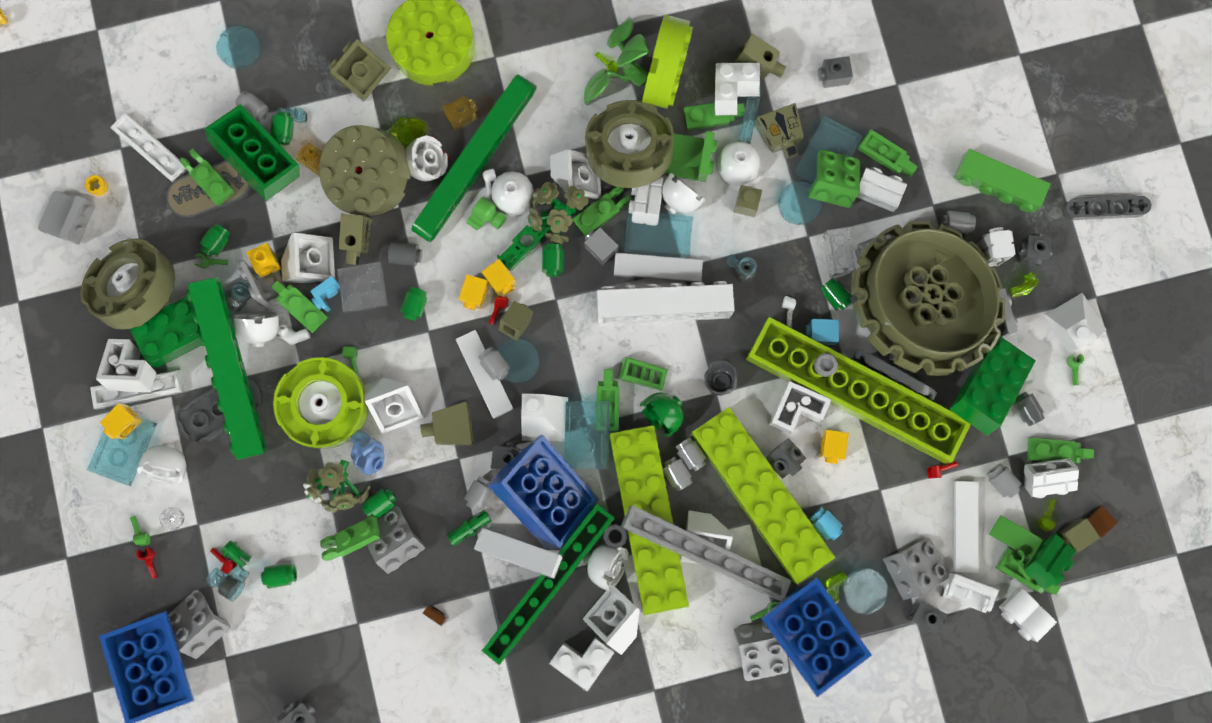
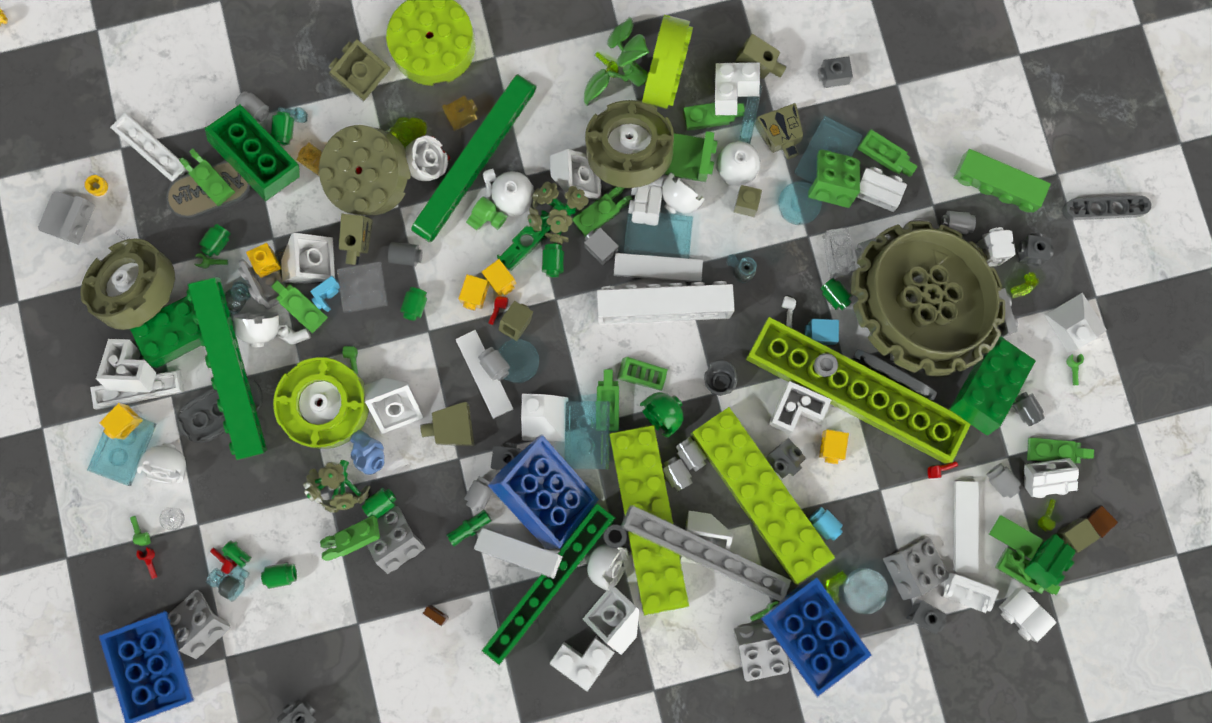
(238, 47): clear light blue tile -> none

